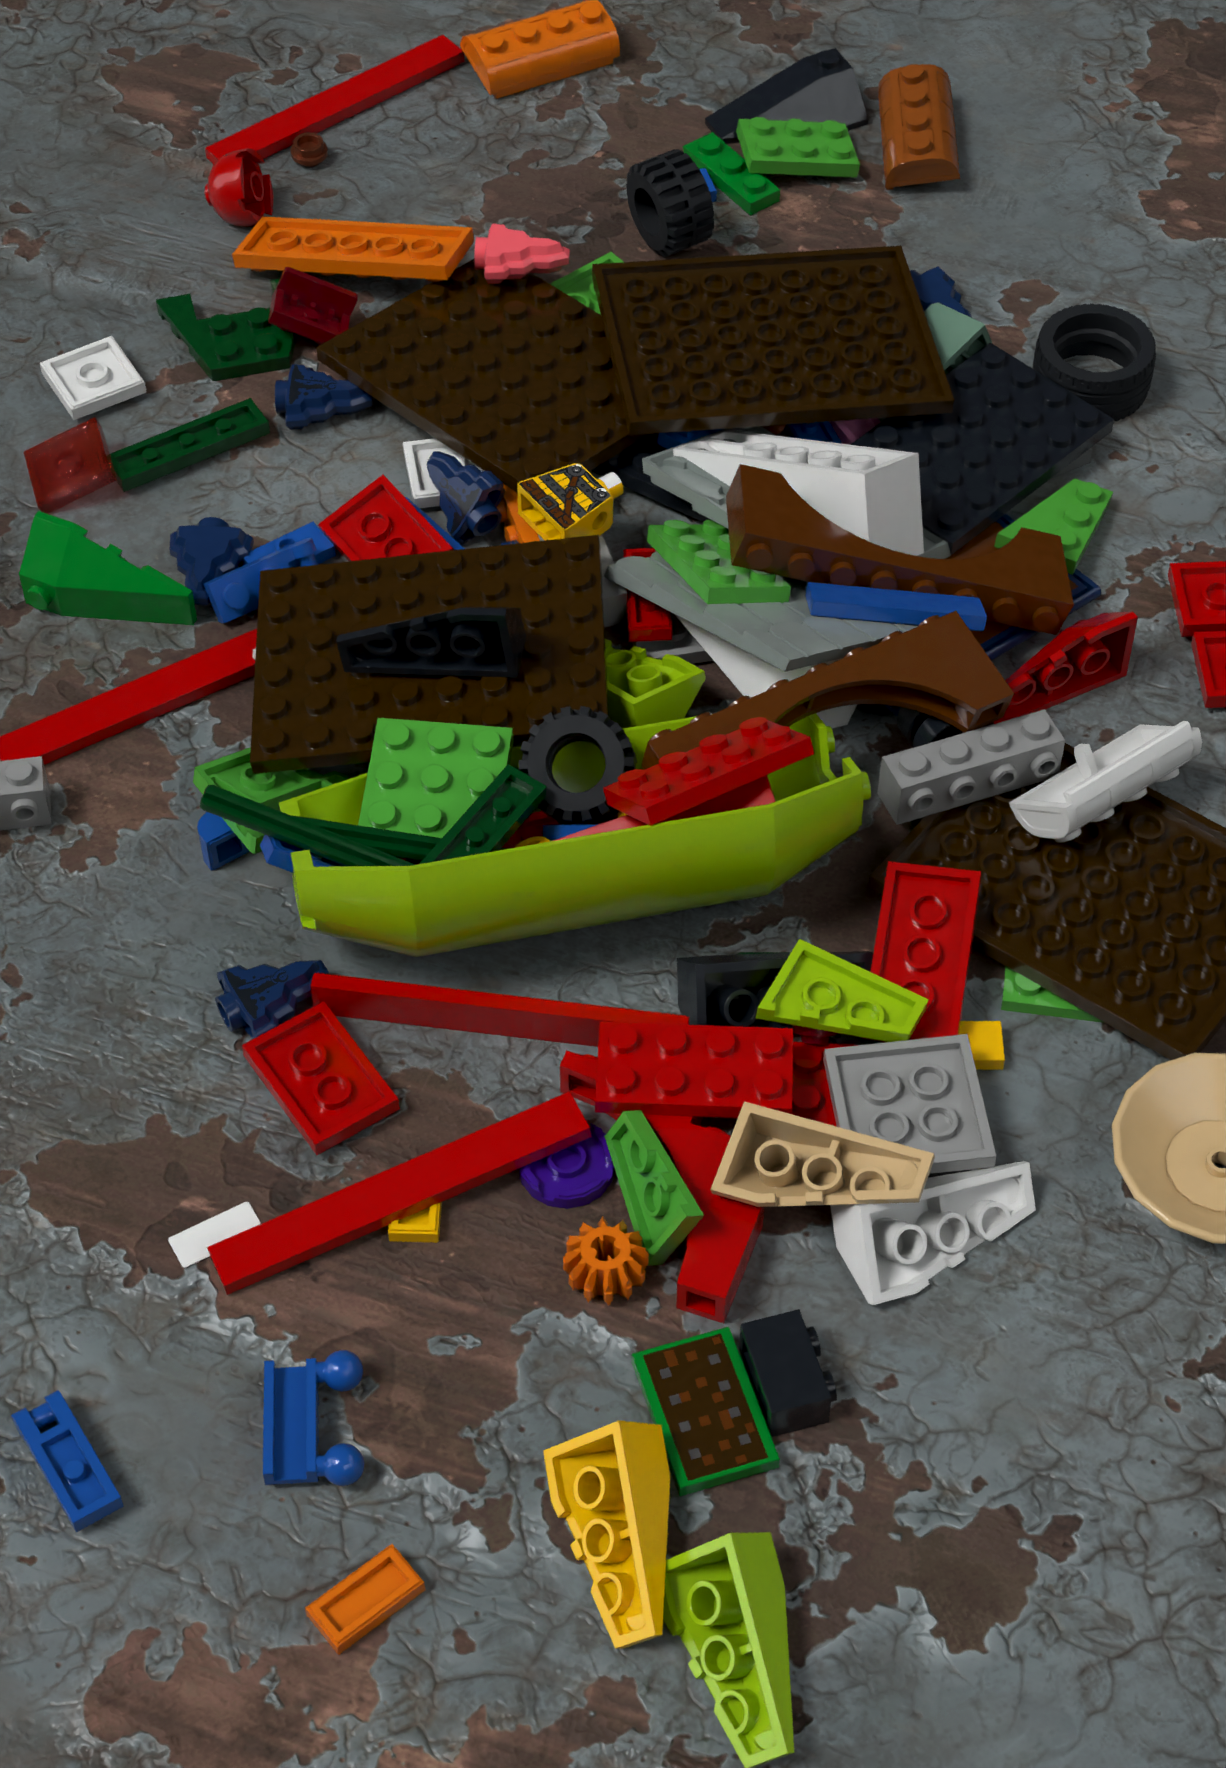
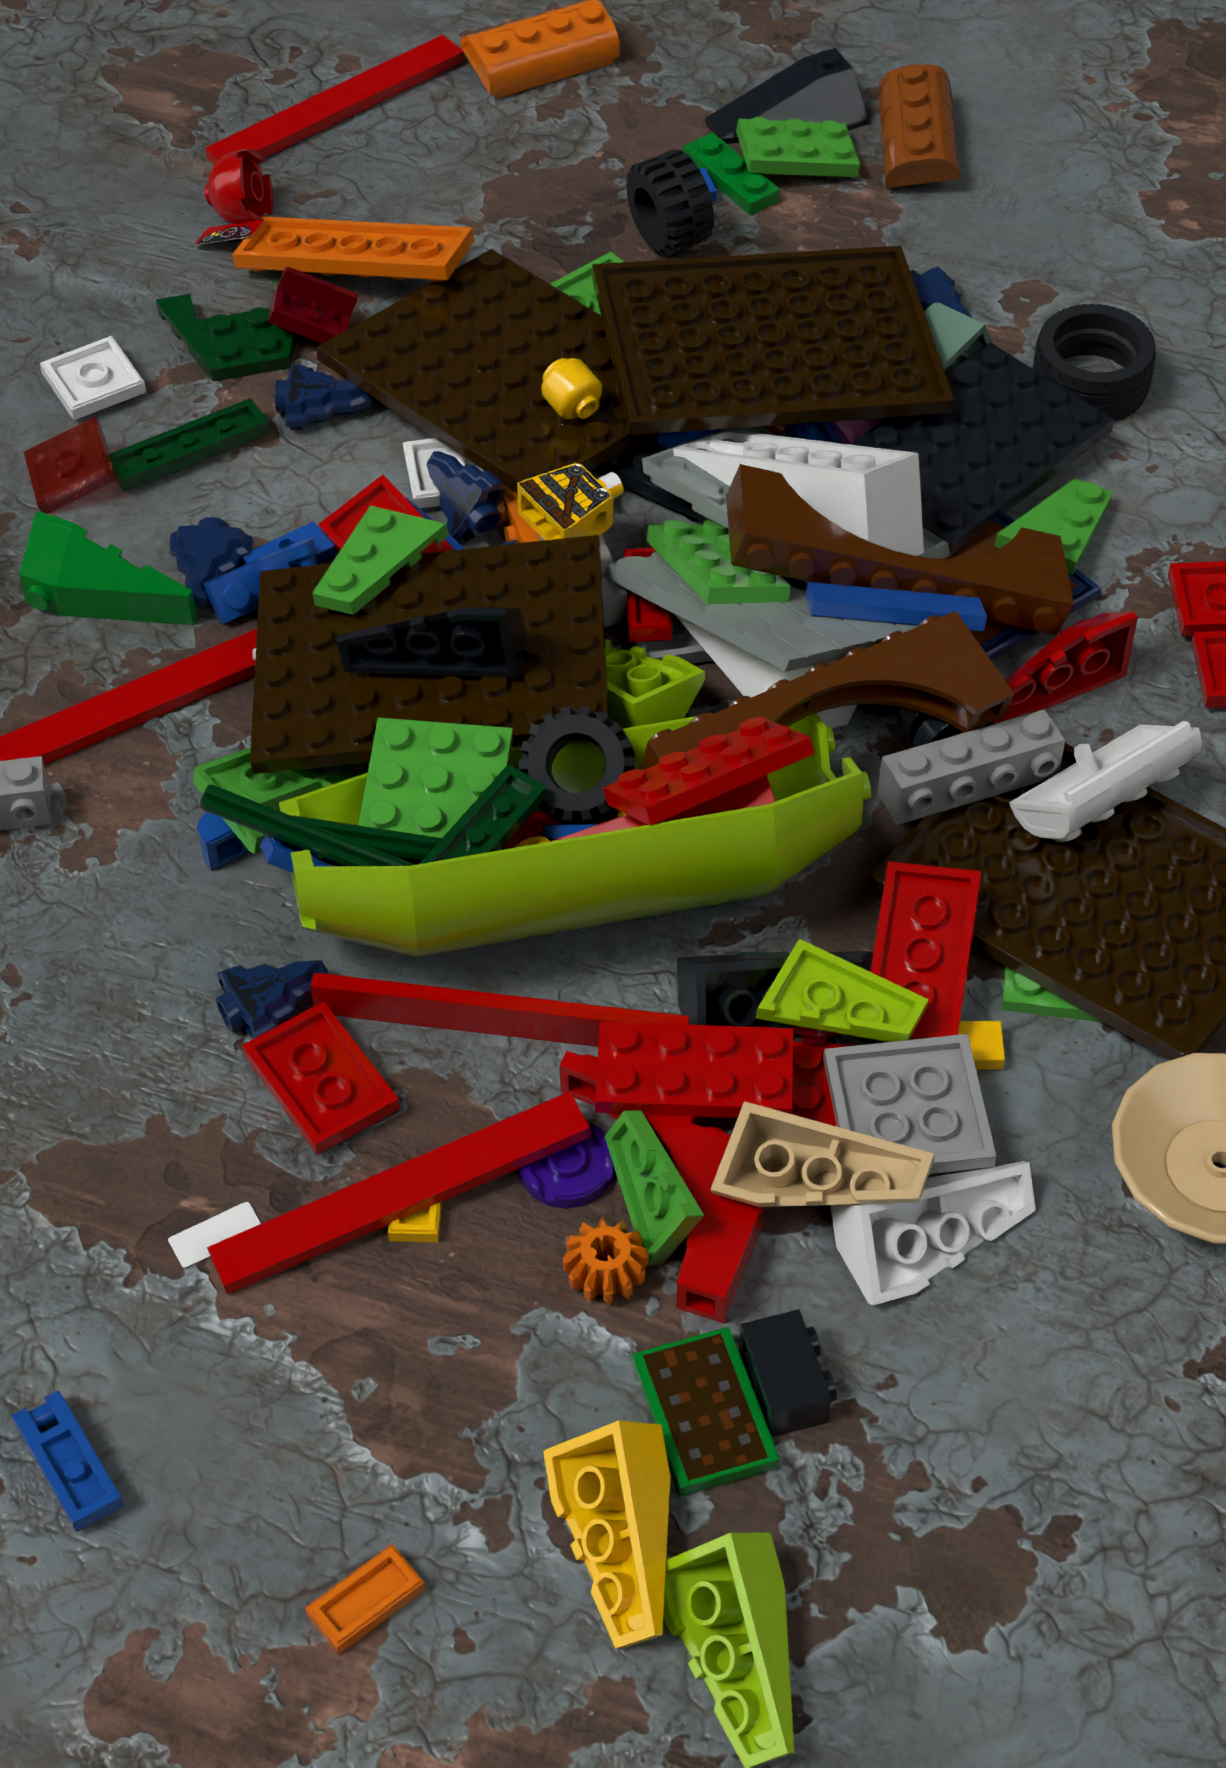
(229, 232): none -> sticker
(293, 1422): blue gear -> none
(309, 149): copper plate -> none
(372, 554): none -> bright green wing
(515, 254): coral rock -> none
(571, 388): none -> yellow head

